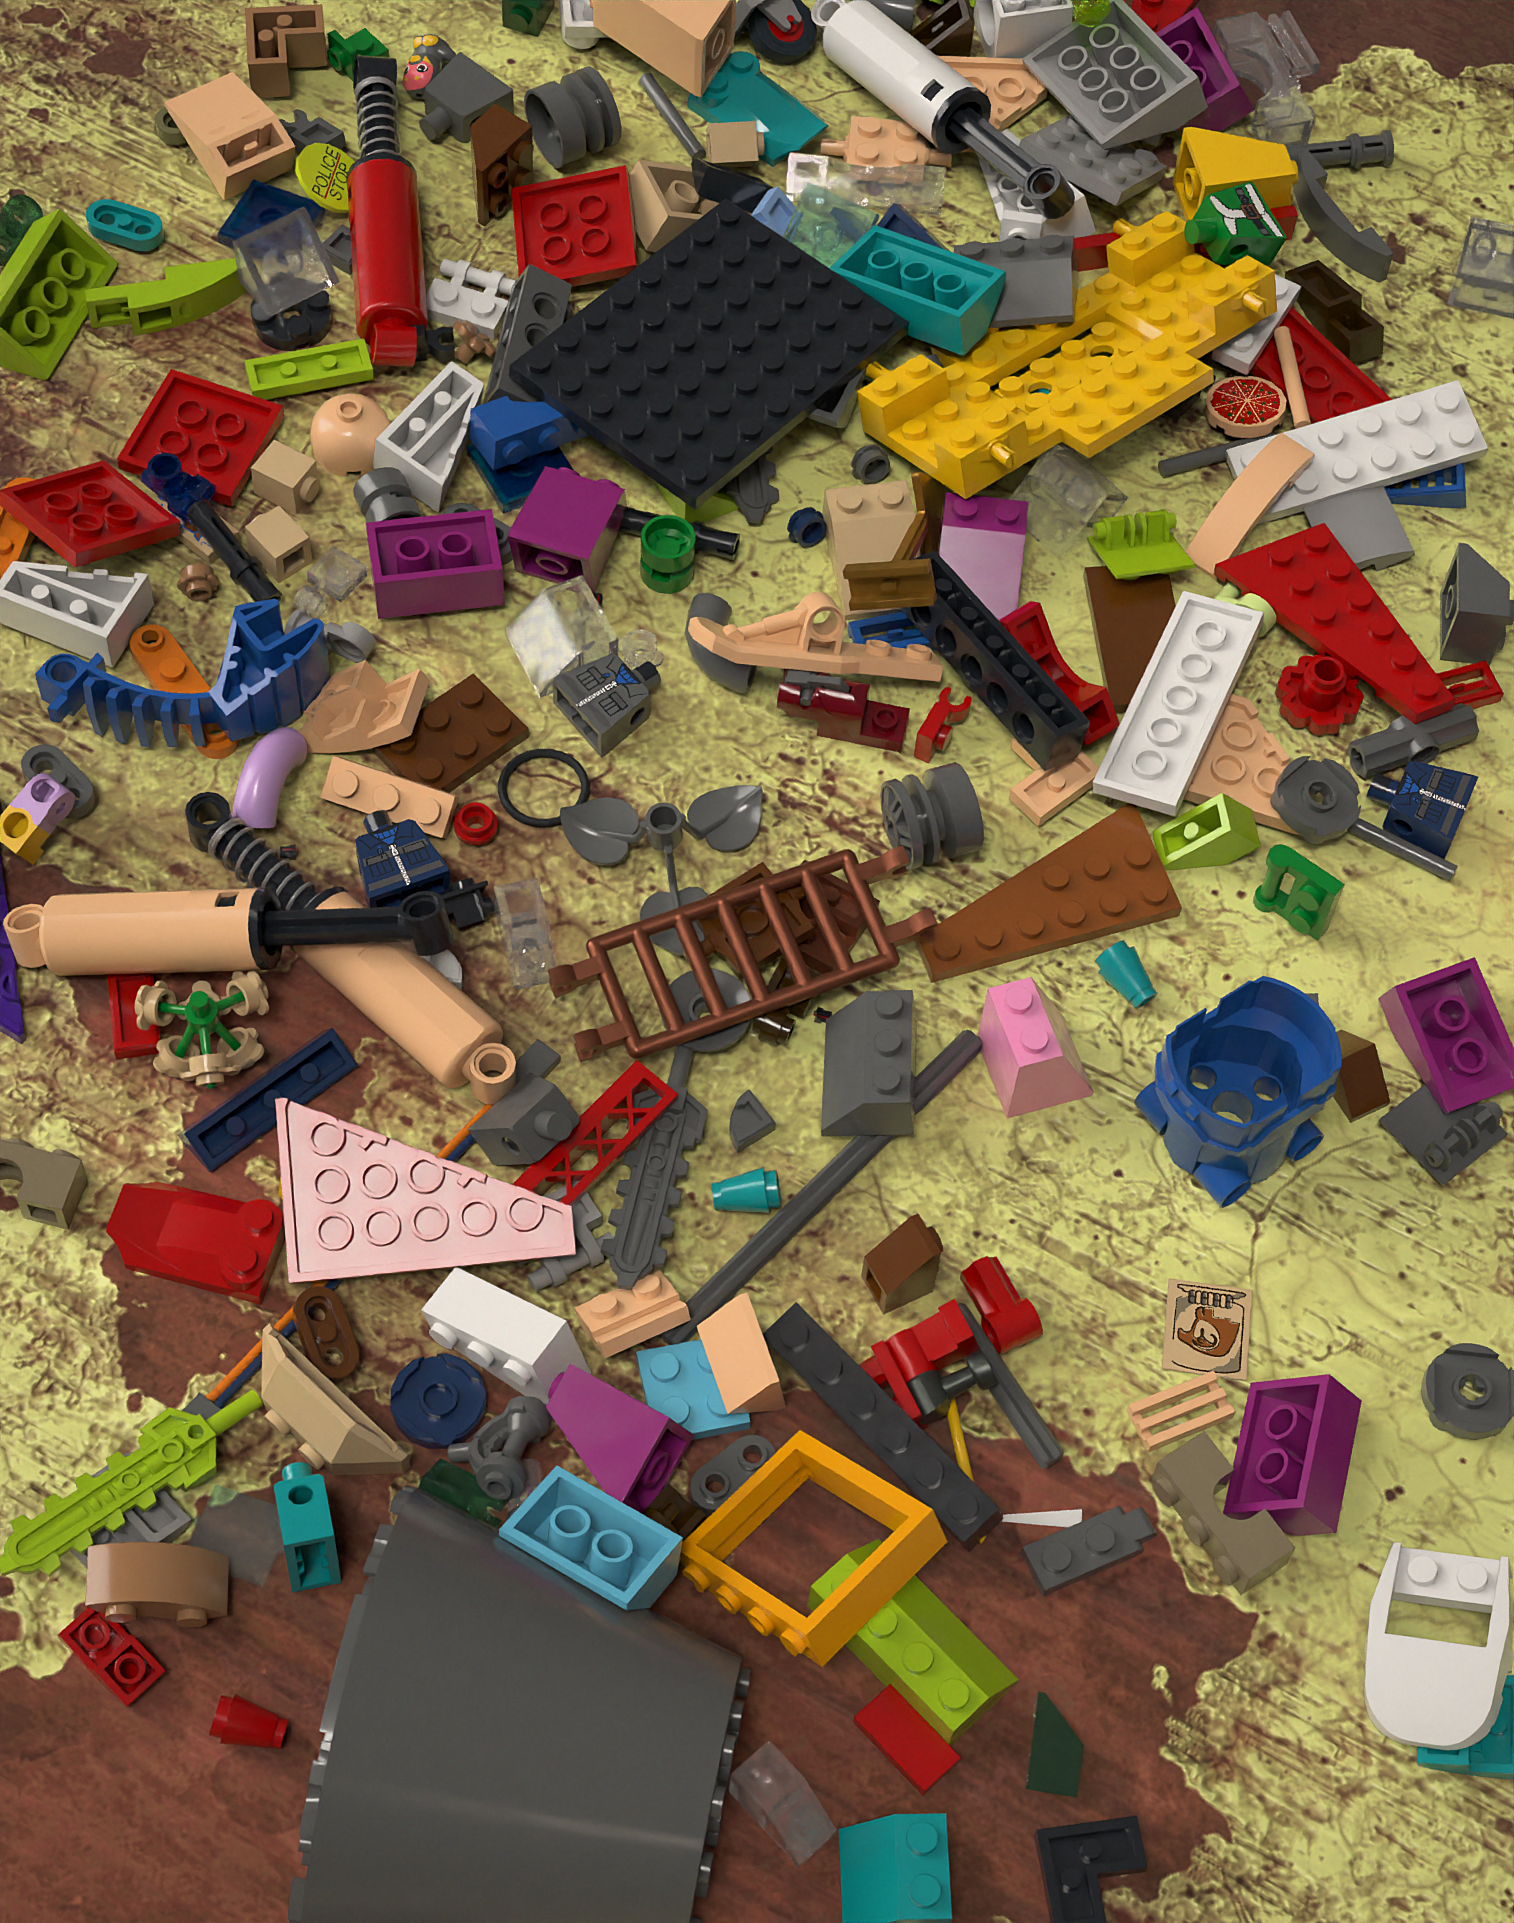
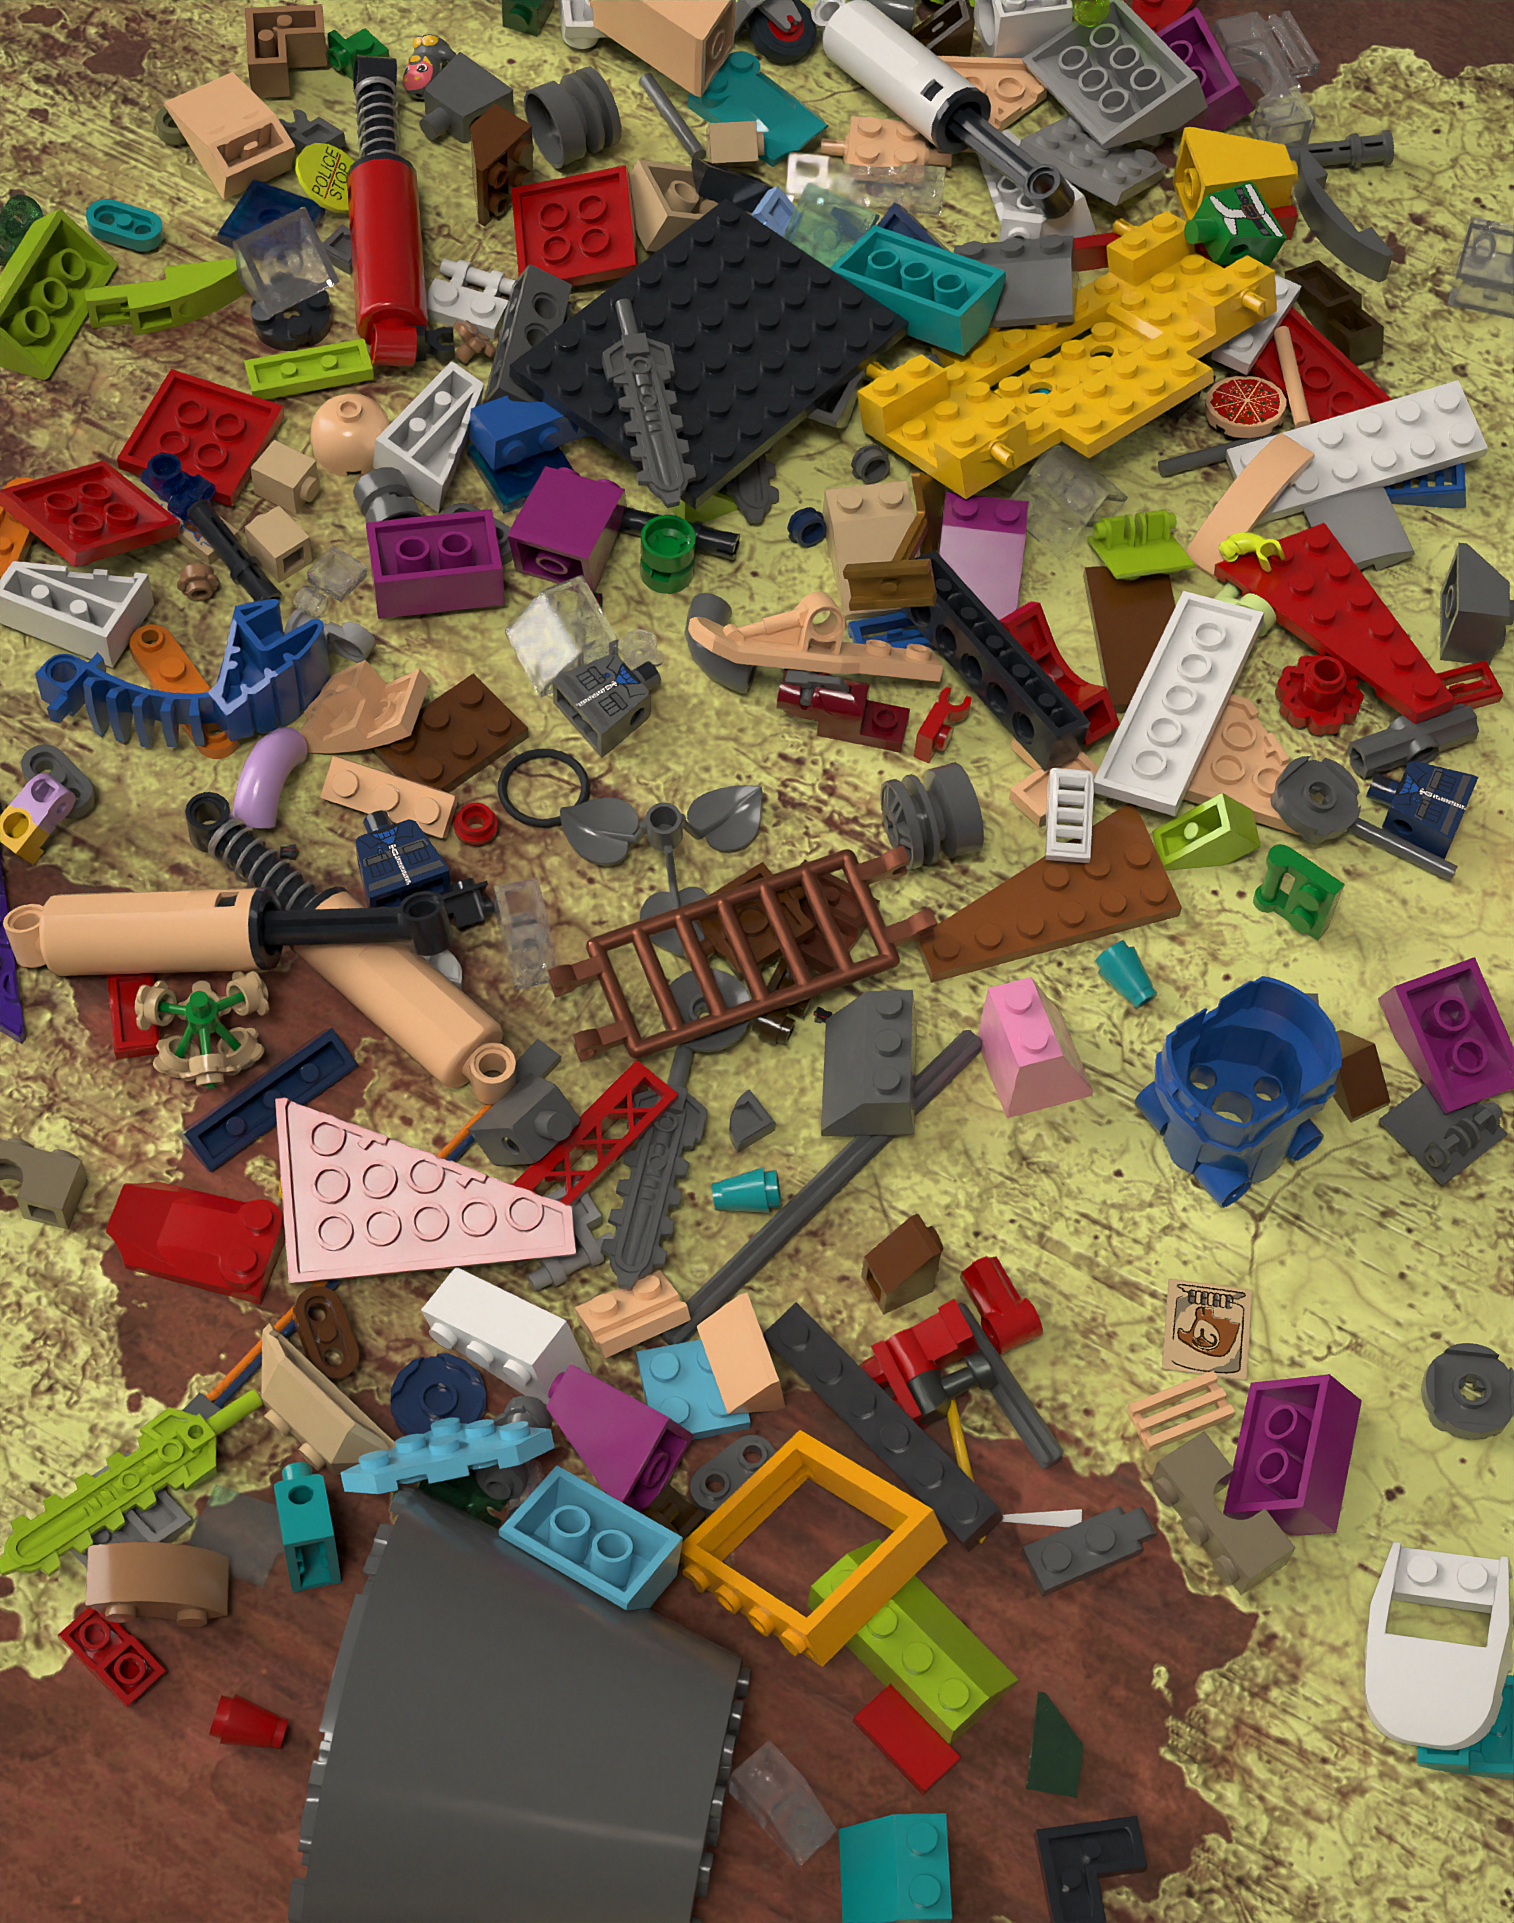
(446, 1454): none -> medium azure plate
(643, 370): none -> dark grey bar
(1069, 788): none -> white slope
(1246, 542): none -> neon yellow arm

